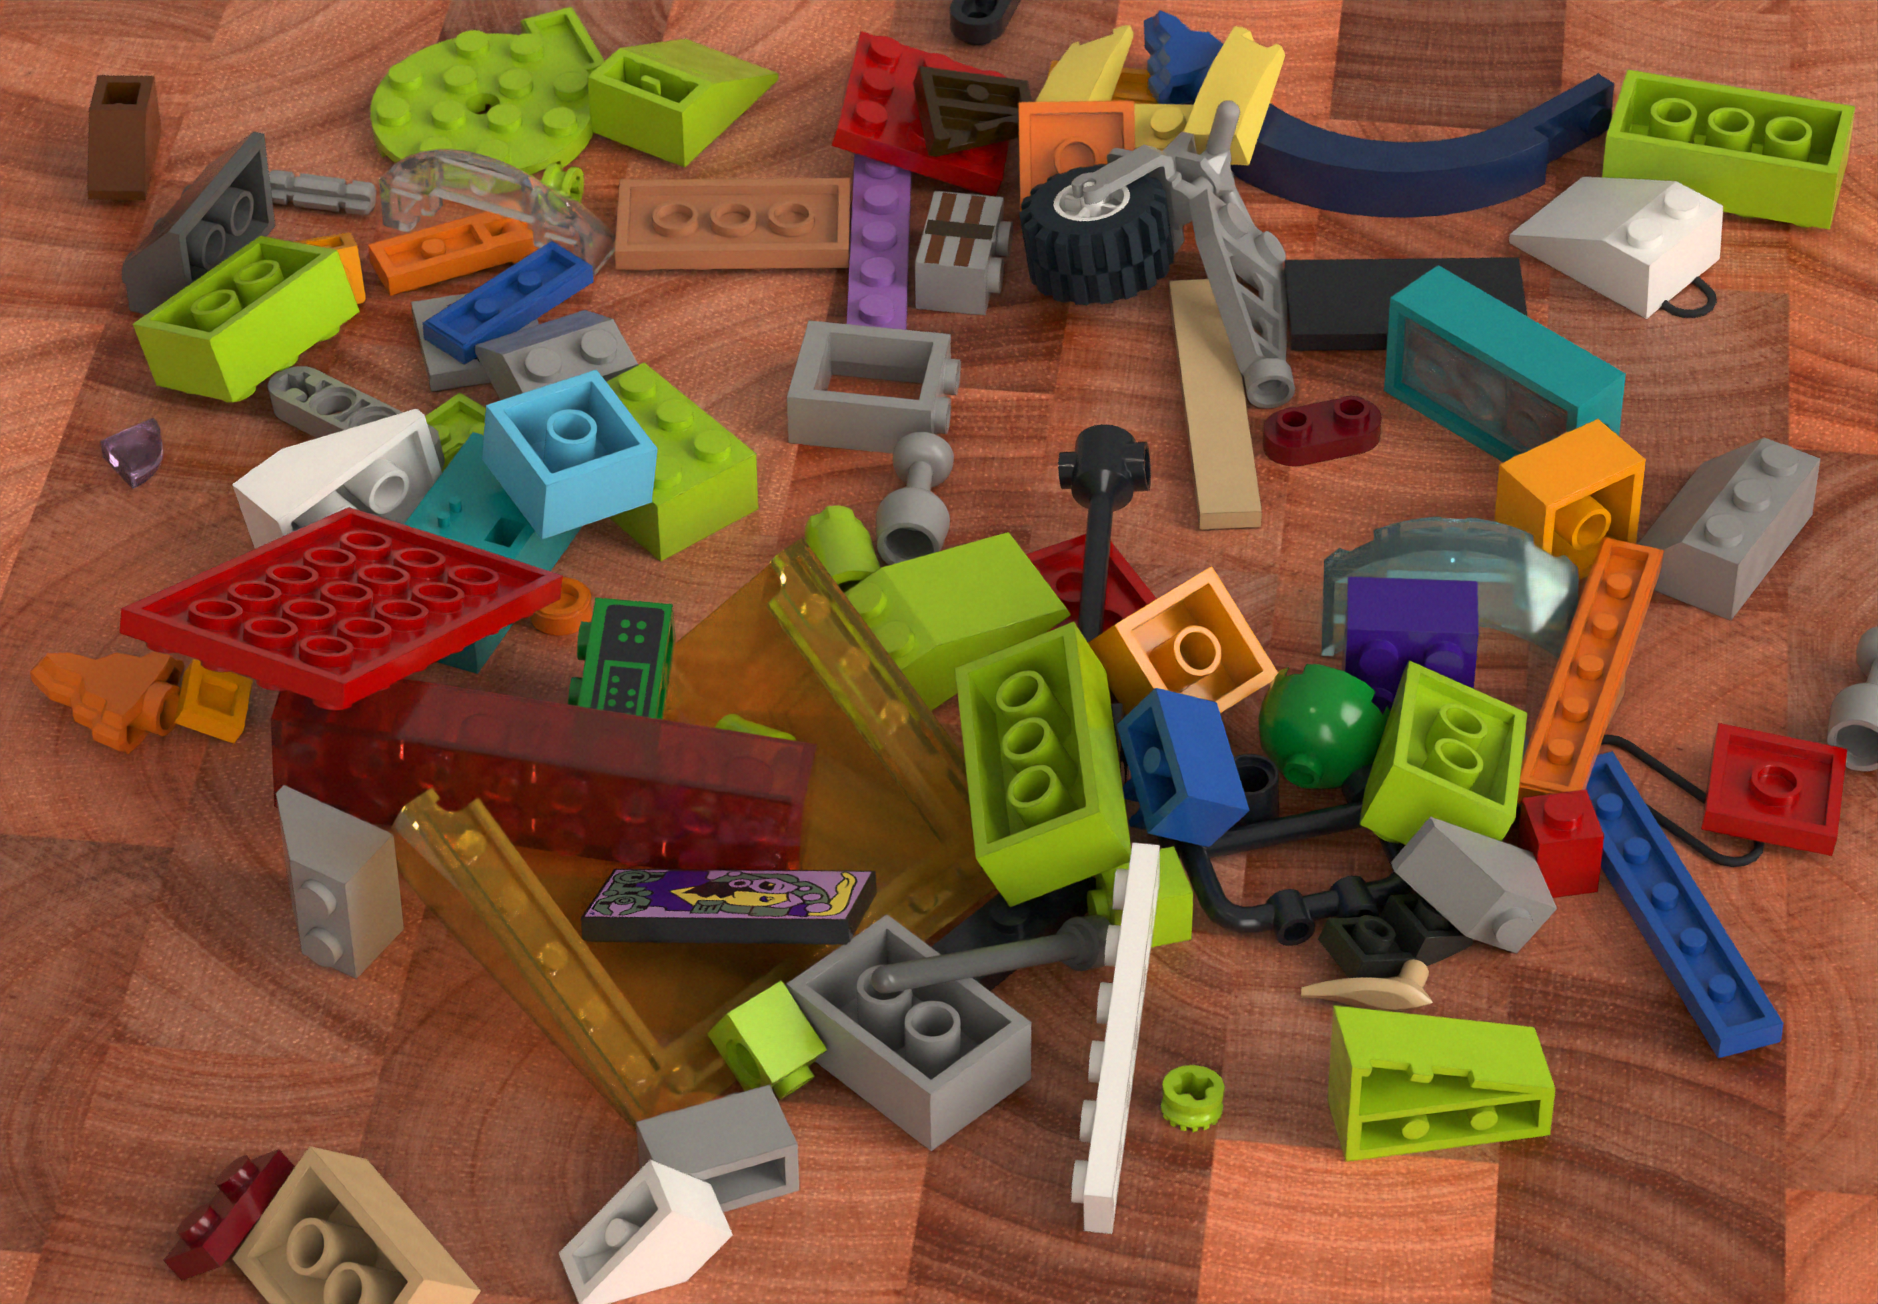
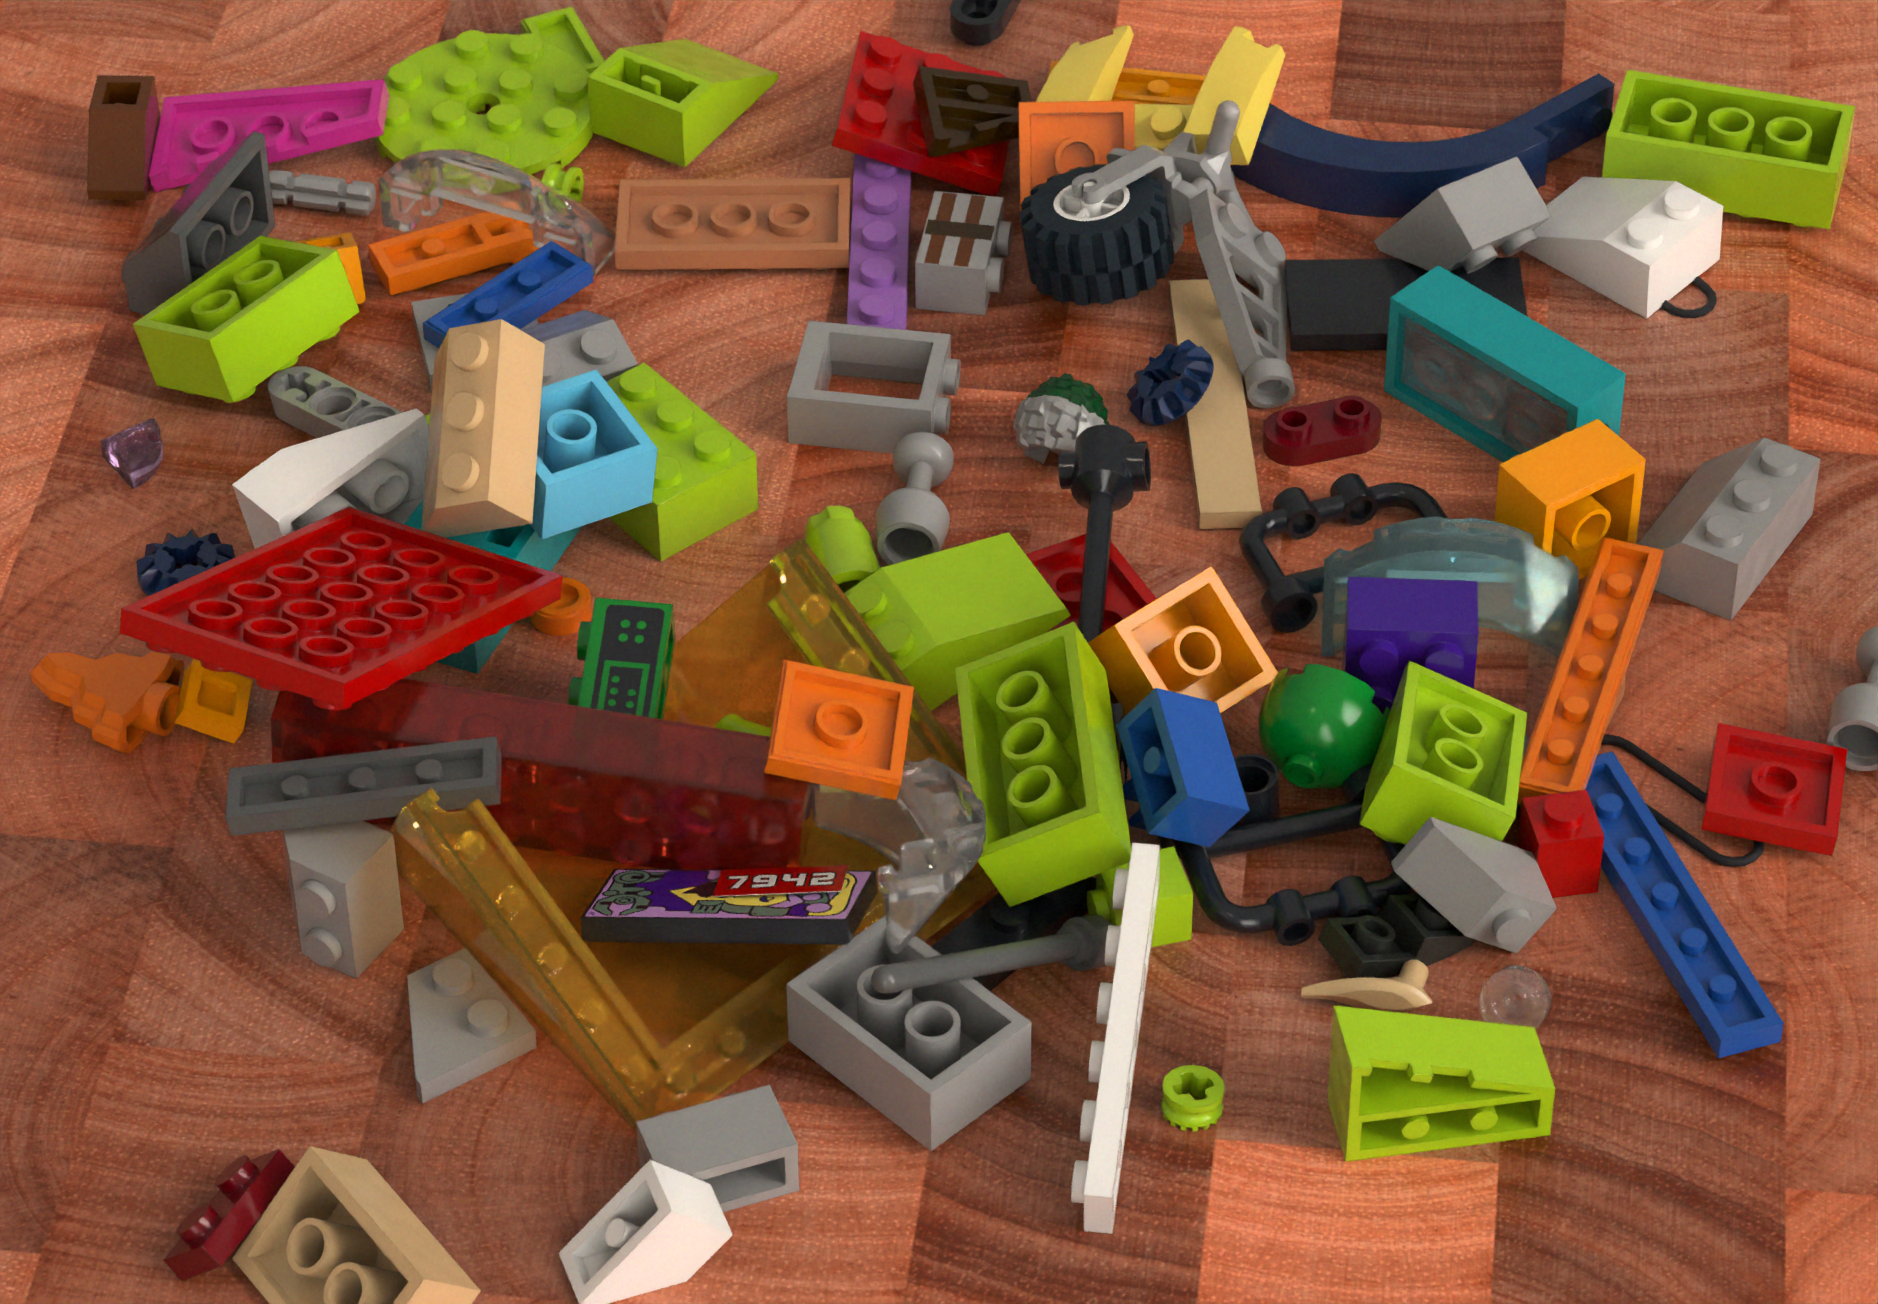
(158, 567): none -> dark blue gear
(293, 119): none -> dark pink wing
(361, 785): none -> dark grey plate
(461, 1024): none -> light grey wing
(483, 430): none -> tan slope
(768, 1042): lime brick -> none
(780, 880): none -> red sticker
(839, 729): none -> orange tile
(928, 832): none -> clear windscreen
(1056, 416): none -> light grey piece
(1162, 397): none -> dark blue gear
(1177, 58): blue rock -> none
(1290, 598): none -> black bar
(1470, 221): none -> light grey slope
(1498, 998): none -> clear tile

